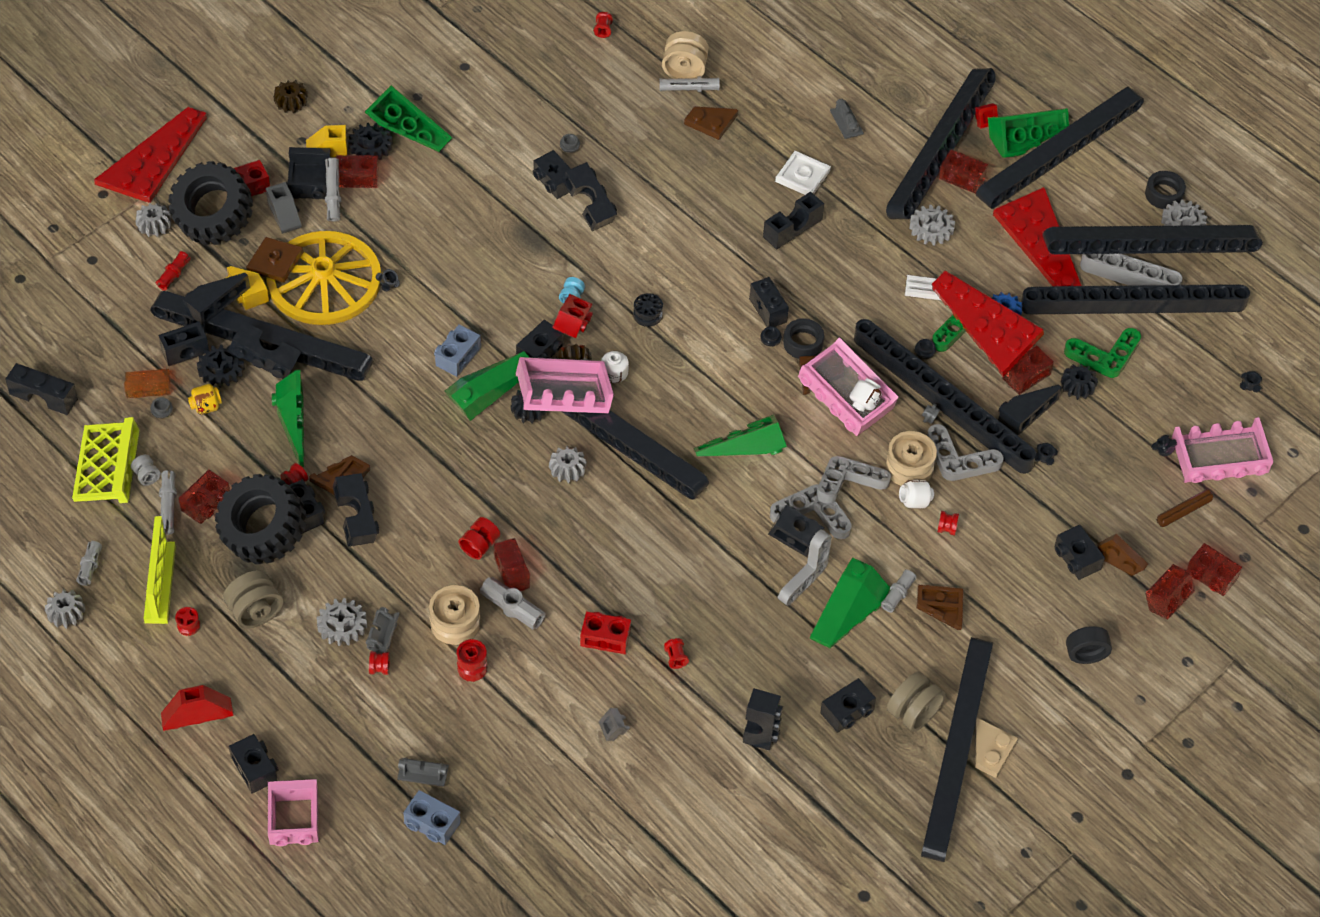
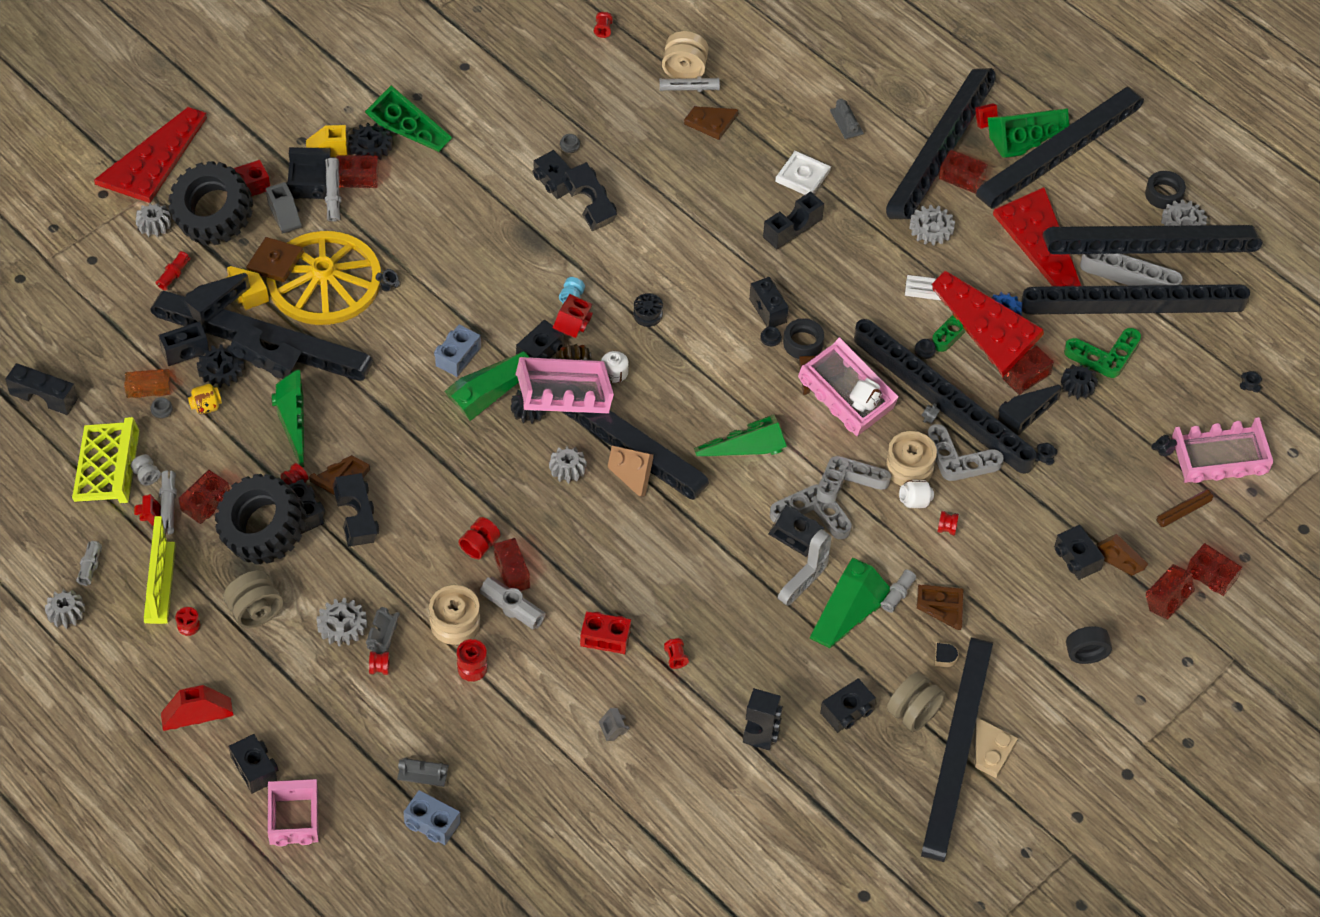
(148, 509): none -> red tile
(290, 96): dark brown gear -> none
(631, 467): none -> medium nougat wing
(945, 655): none -> black tile

